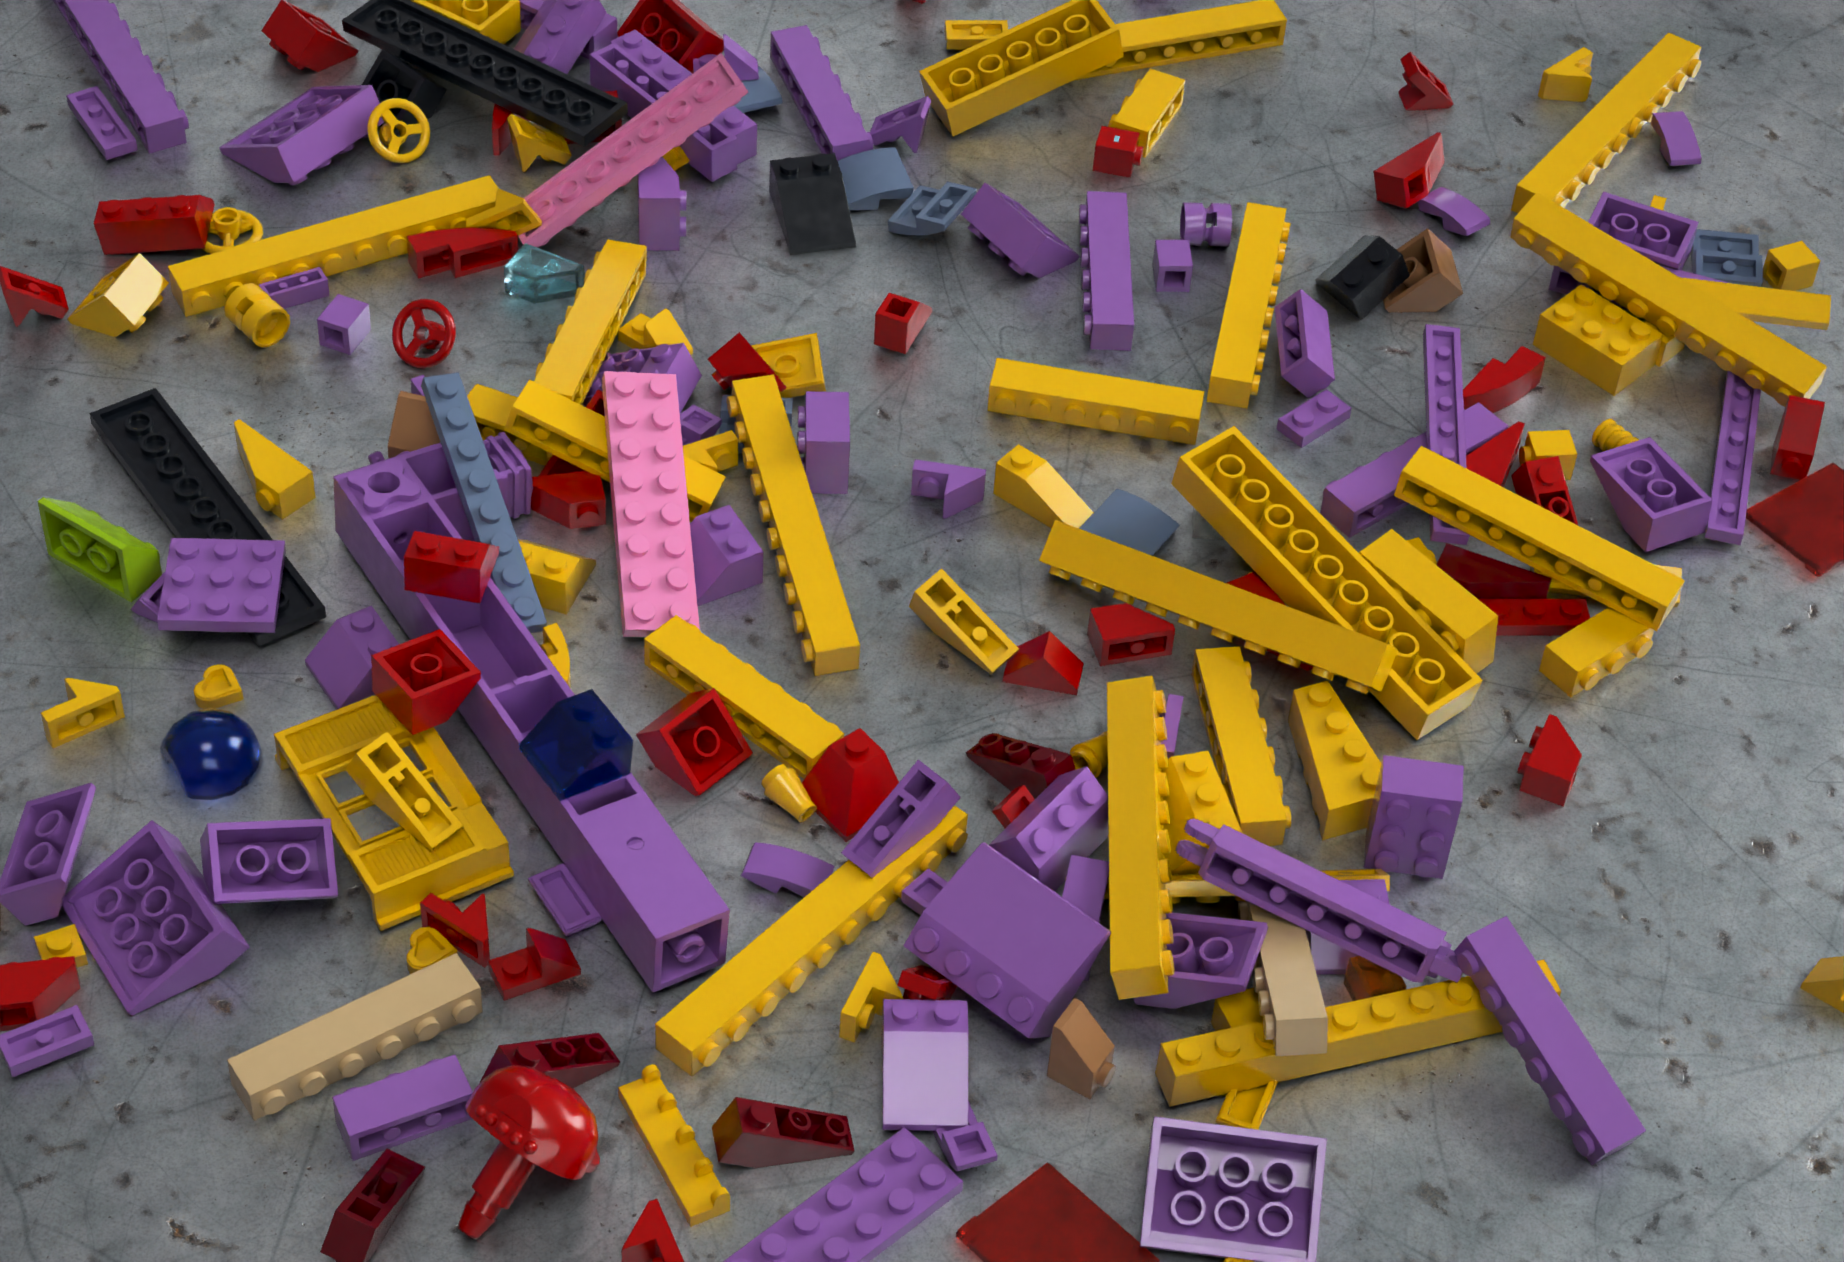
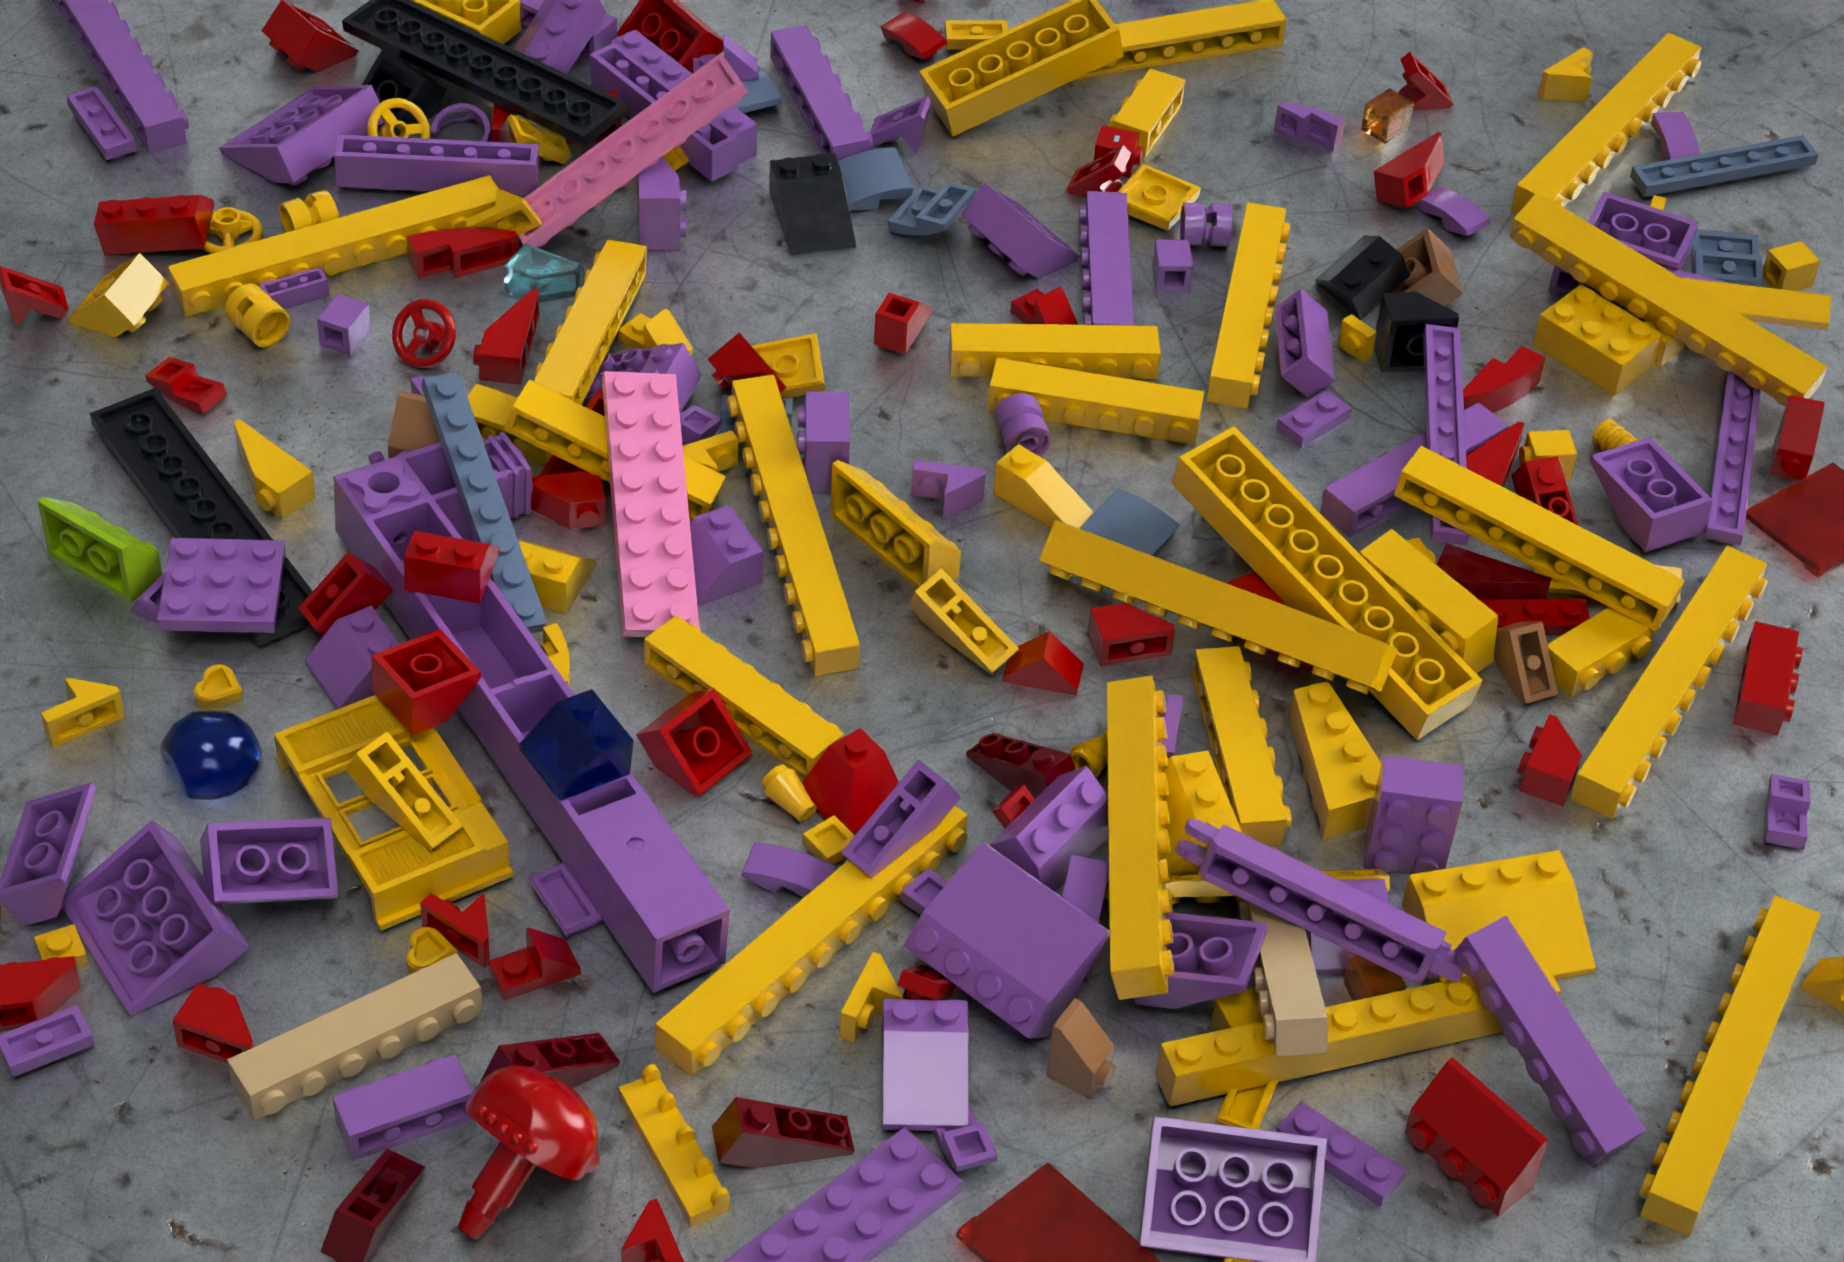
(183, 385): none -> red slope
(212, 1024): none -> red slope
(315, 209): none -> yellow wheel
(343, 591): none -> red brick
(433, 163): none -> medium lavender brick
(474, 113): none -> medium lavender helmet
(508, 342): none -> red slope
(828, 840): none -> yellow plate
(890, 526): none -> yellow slope
(916, 35): none -> red slope
(1023, 423): none -> medium lavender wheel
(1044, 308): none -> red slope
(1096, 349): none -> yellow brick
(1101, 173): none -> red slope
(1157, 196): none -> yellow plate
(1305, 122): none -> medium lavender slope
(1346, 1155): none -> medium lavender plate
(1357, 338): none -> yellow plate
(1387, 116): none -> clear orange brick
(1402, 326): none -> black slope
(1476, 1138): none -> red slope
(1525, 660): none -> medium nougat slope
(1528, 889): none -> yellow slope
(1669, 683): none -> yellow brick
(1723, 165): none -> sand blue plate
(1728, 1067): none -> yellow brick
(1768, 678): none -> red brick
(1787, 811): none -> medium lavender slope

